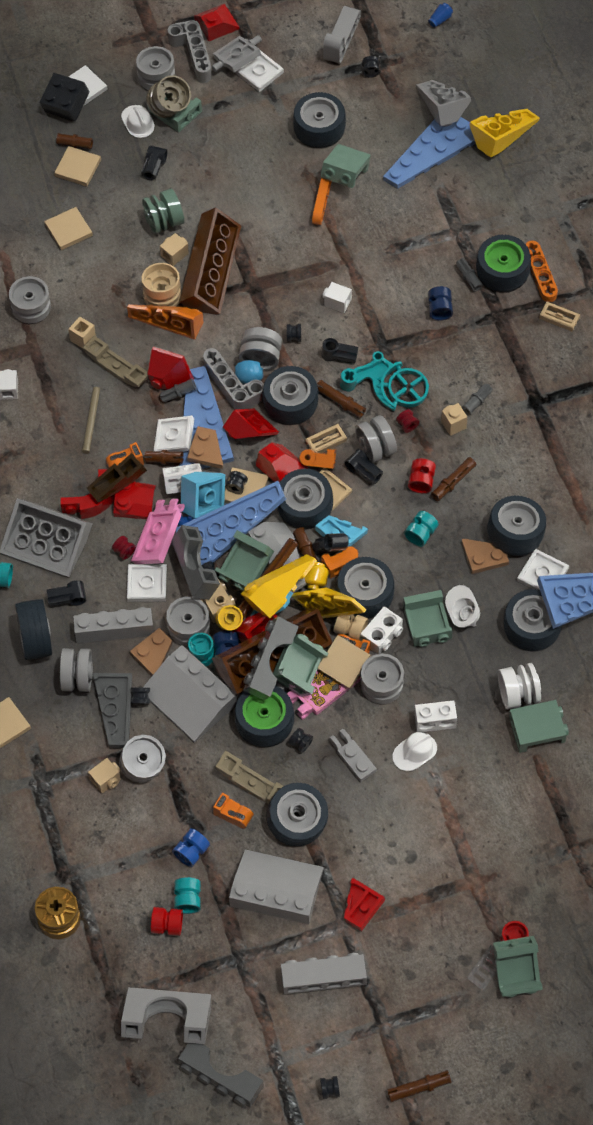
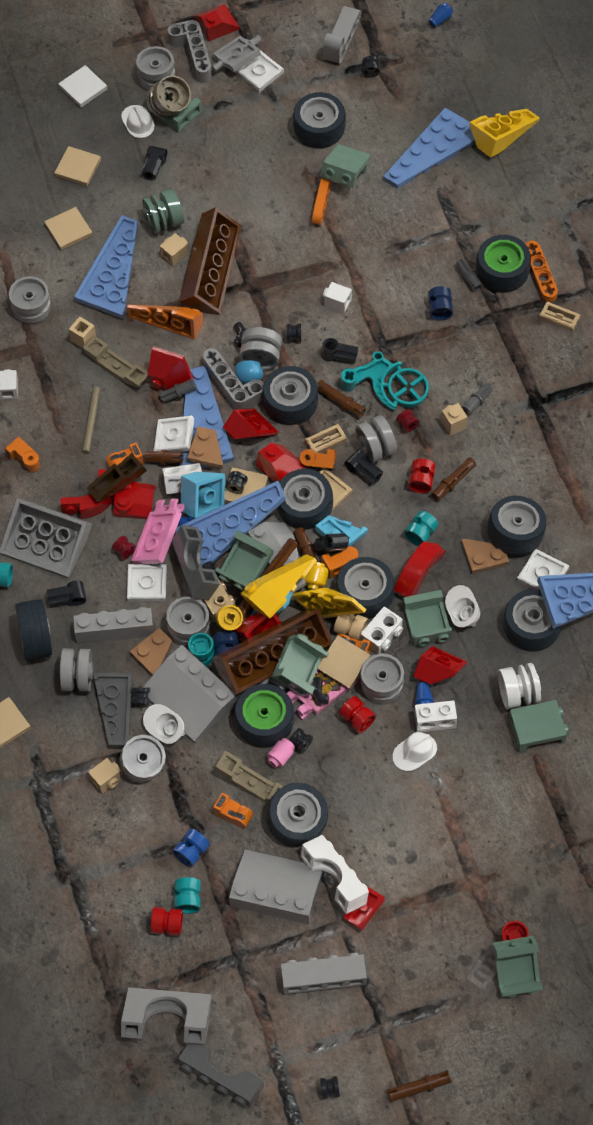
(24, 453): none -> orange leg
(58, 923): pearl gold wheel -> none
(64, 97): black brick -> none
(74, 141): reddish brown pin -> none
(109, 276): none -> medium blue wing
(161, 285): tan wheel -> none
(163, 723): none -> white piece
(240, 330): none -> black arm
(261, 680): arch -> none
(280, 753): none -> bright pink brick
(320, 698): none -> black arm
(321, 855): none -> white arch
(353, 756): light grey hinge -> none
(360, 717): none -> red wheel
(417, 567): none -> red arch
(423, 694): none -> blue cone
(437, 666): none -> red slope
(444, 103): light grey wedge -> none

